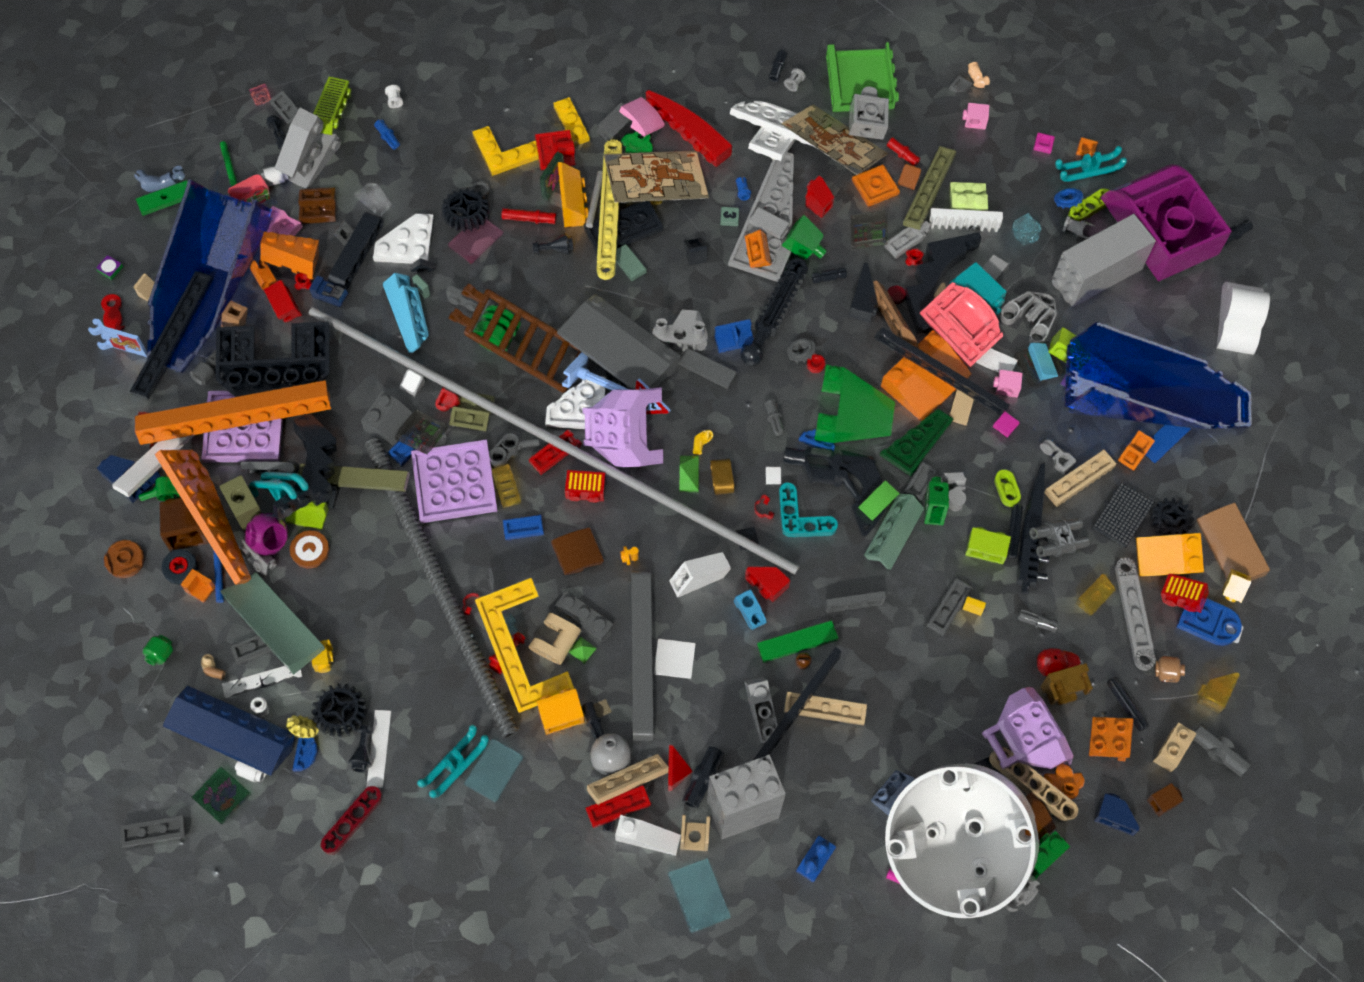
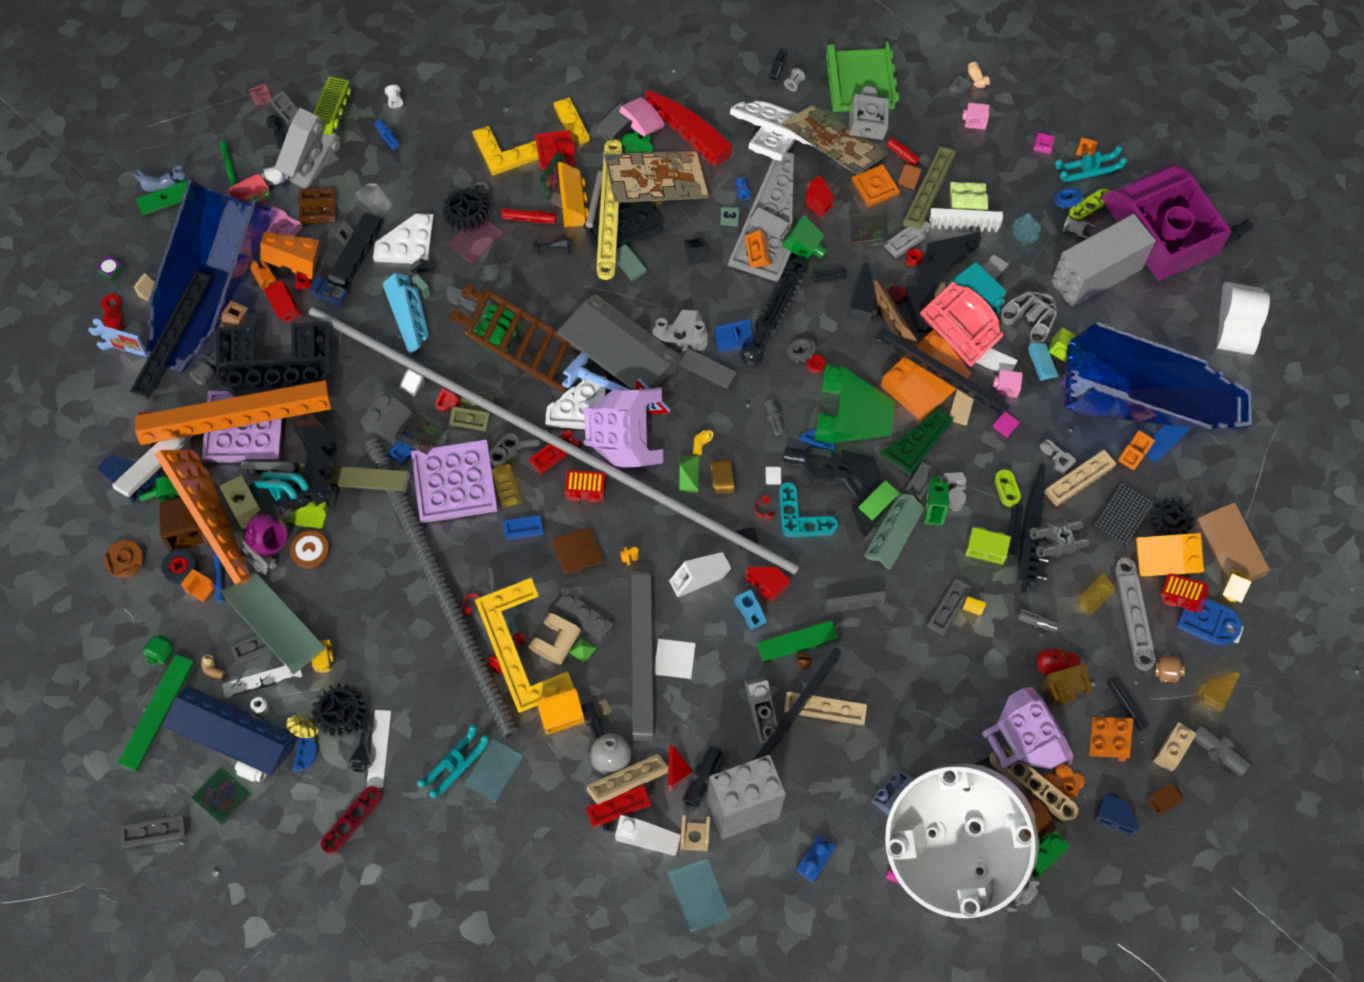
(156, 713): none -> green tile

